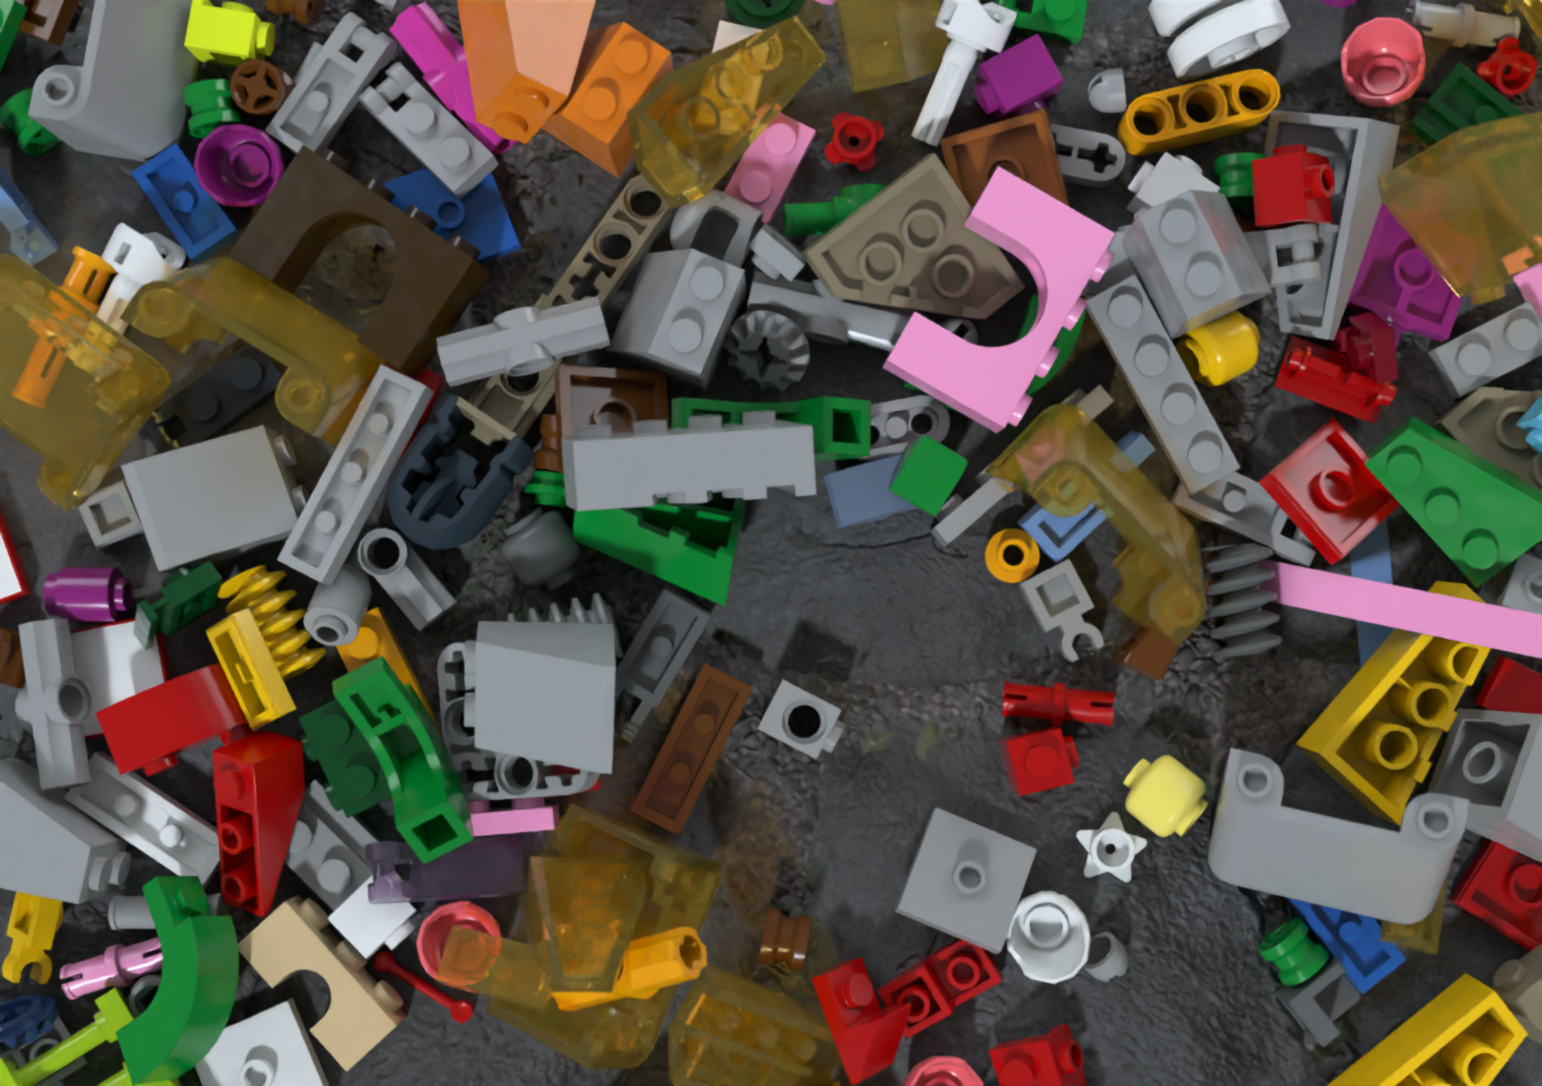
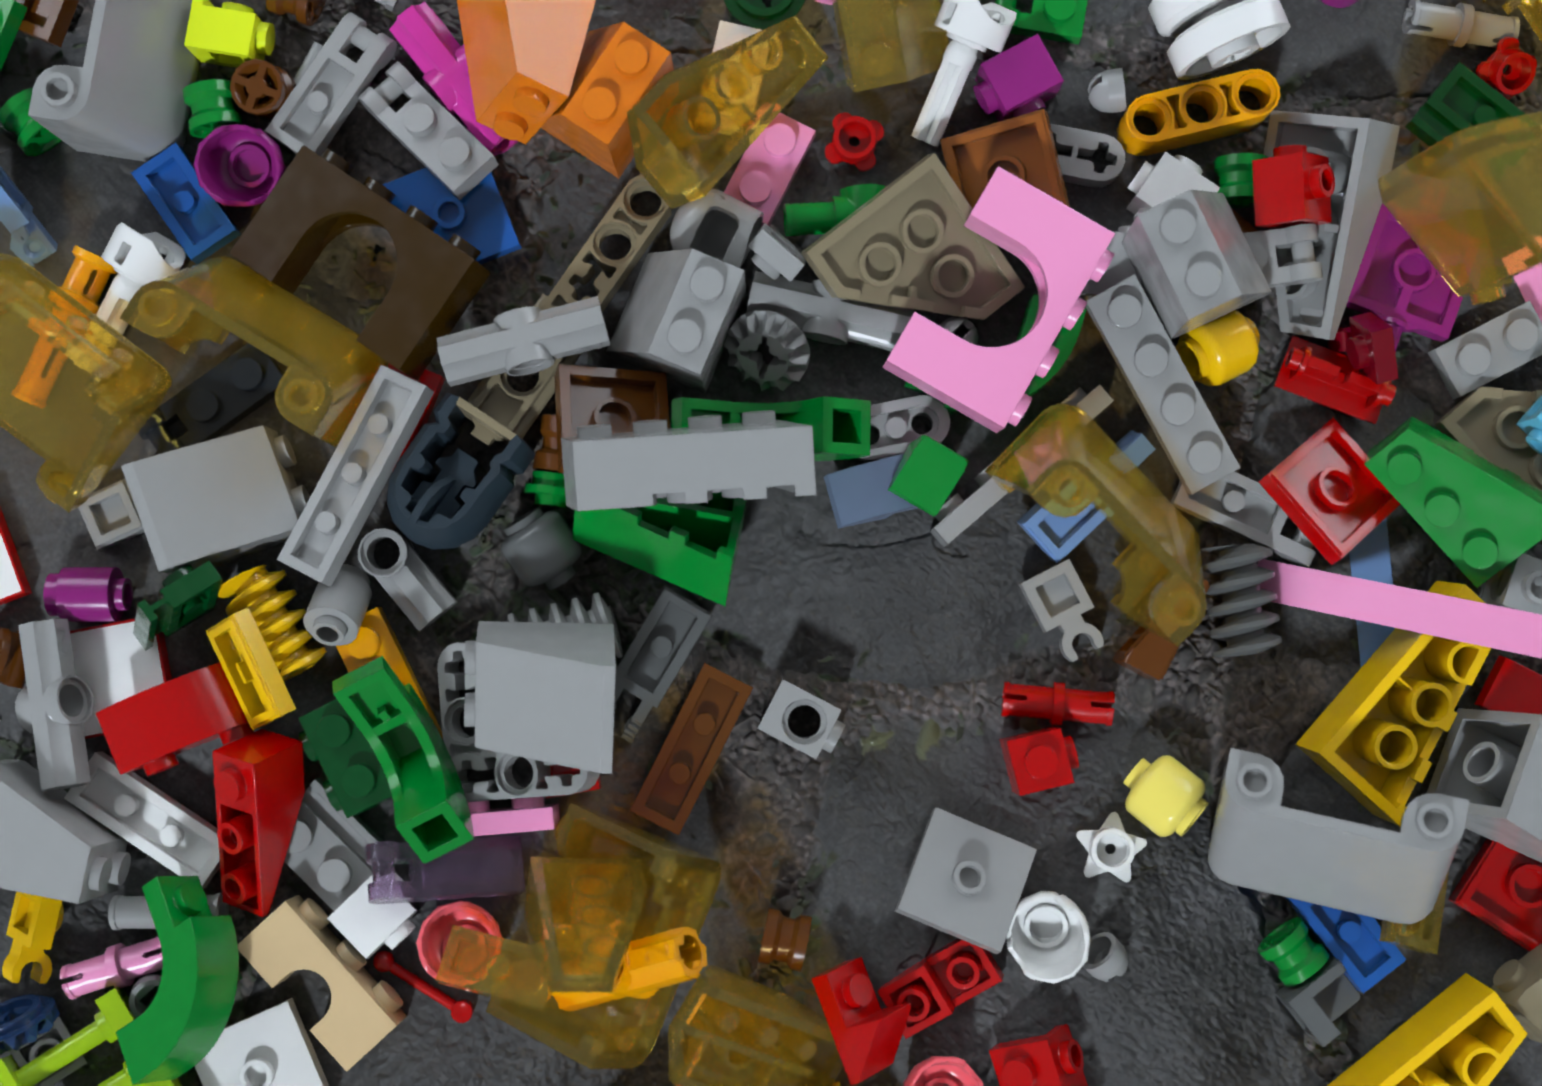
(996, 563): light orange plate -> none
(1383, 62): coral hair -> none

